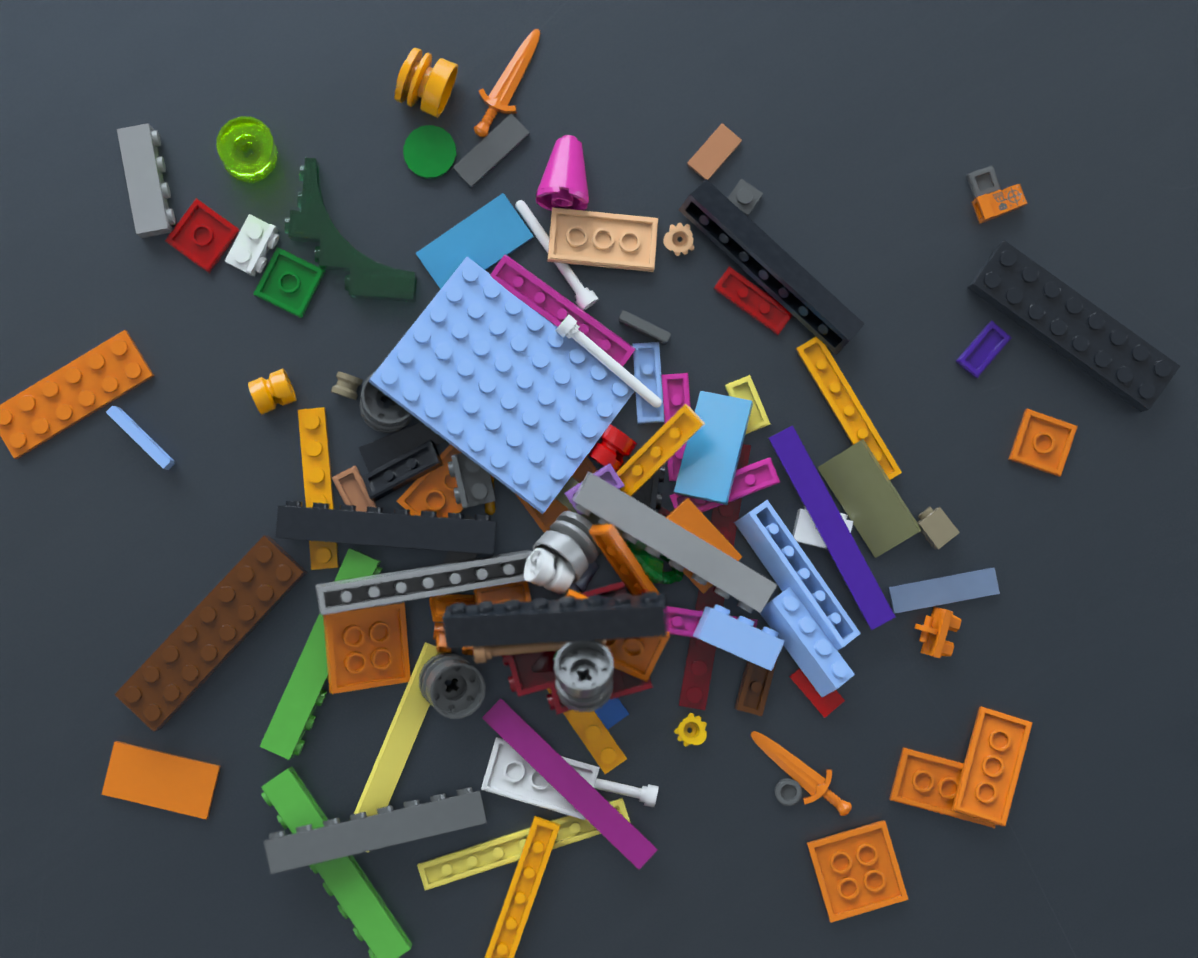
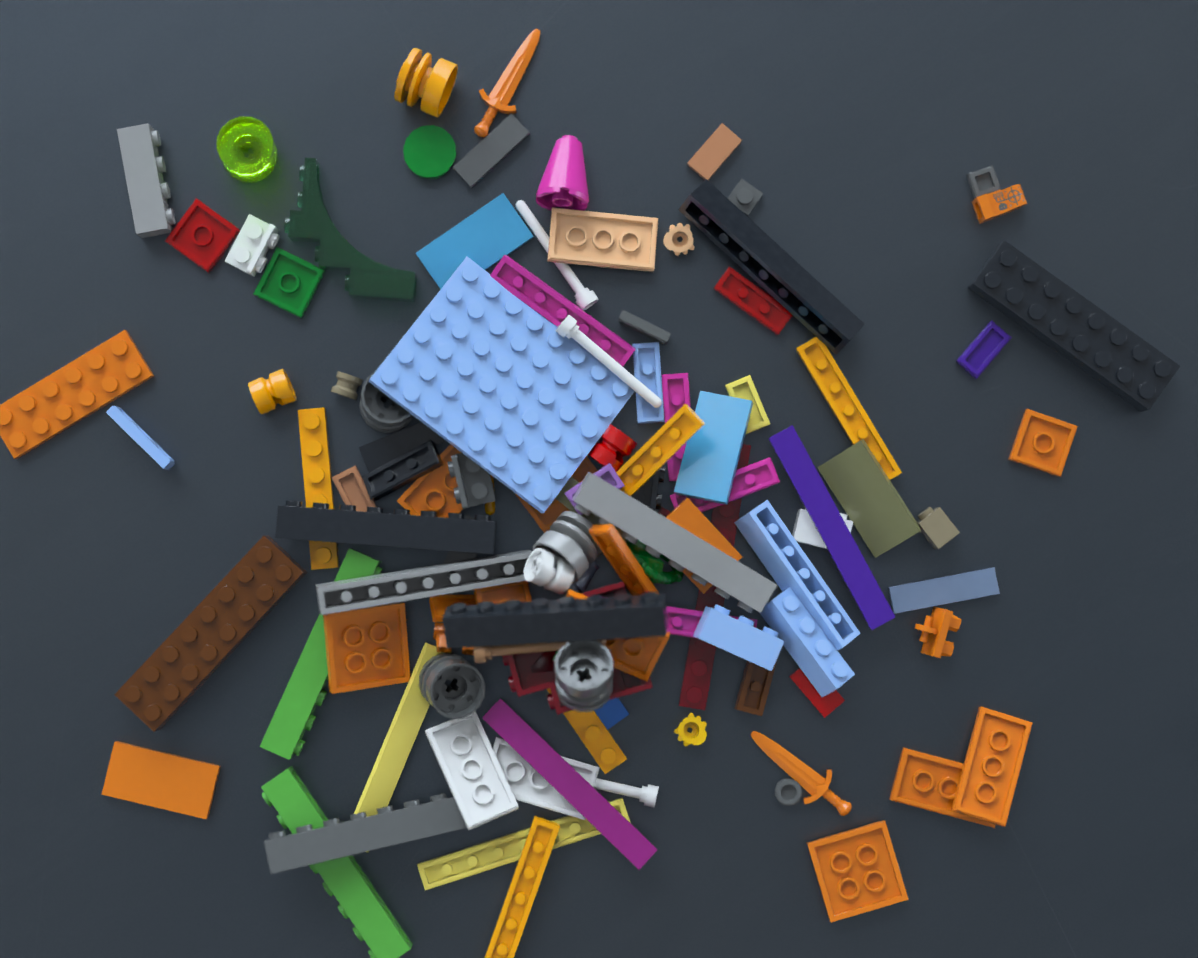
(471, 770): none -> white tile

